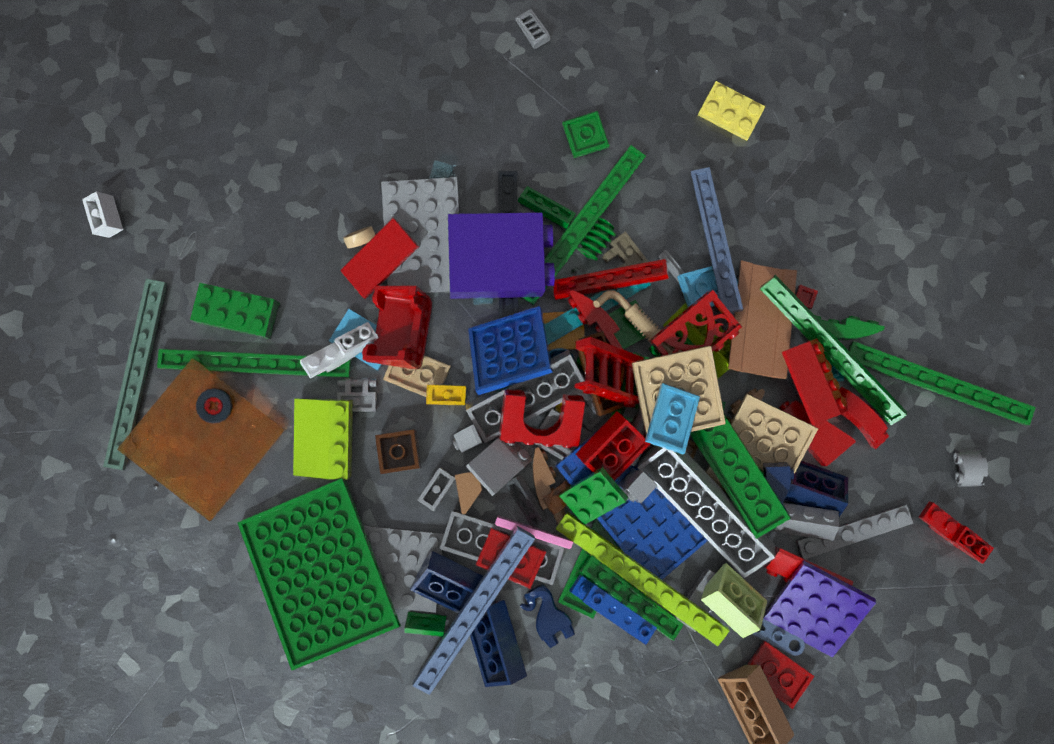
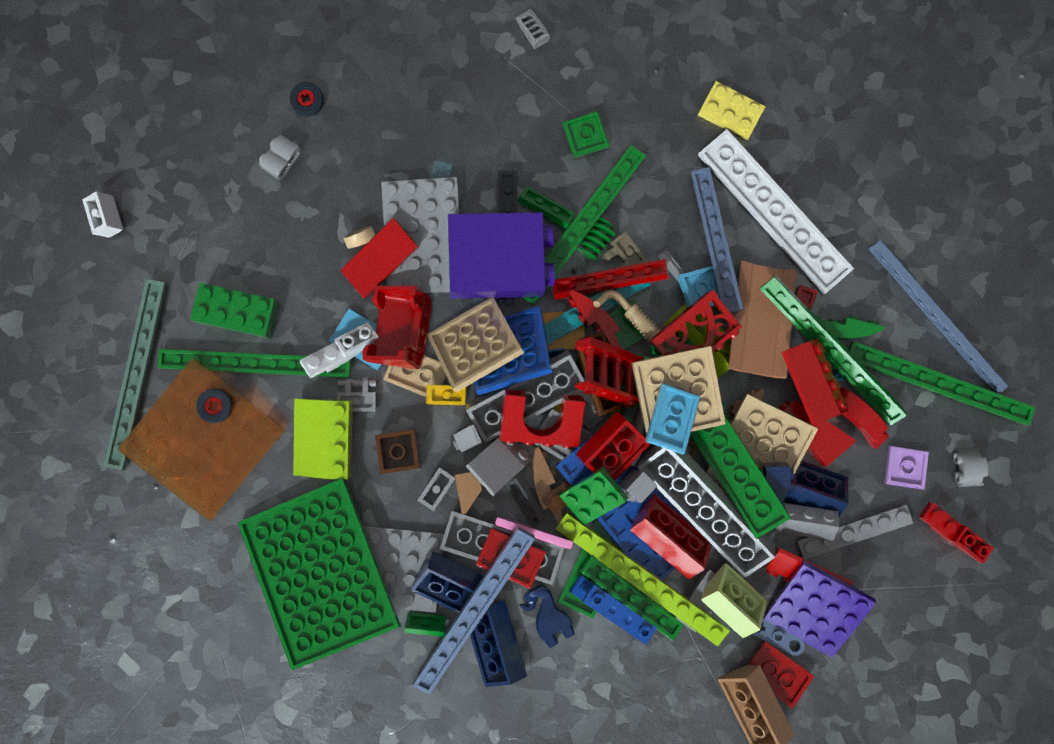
(279, 157): none -> light grey brick
(308, 108): none -> black bush
(474, 344): none -> tan plate
(672, 537): none -> red slope
(775, 211): none -> white plate
(906, 467): none -> lavender tile
(938, 317): none -> sand blue plate

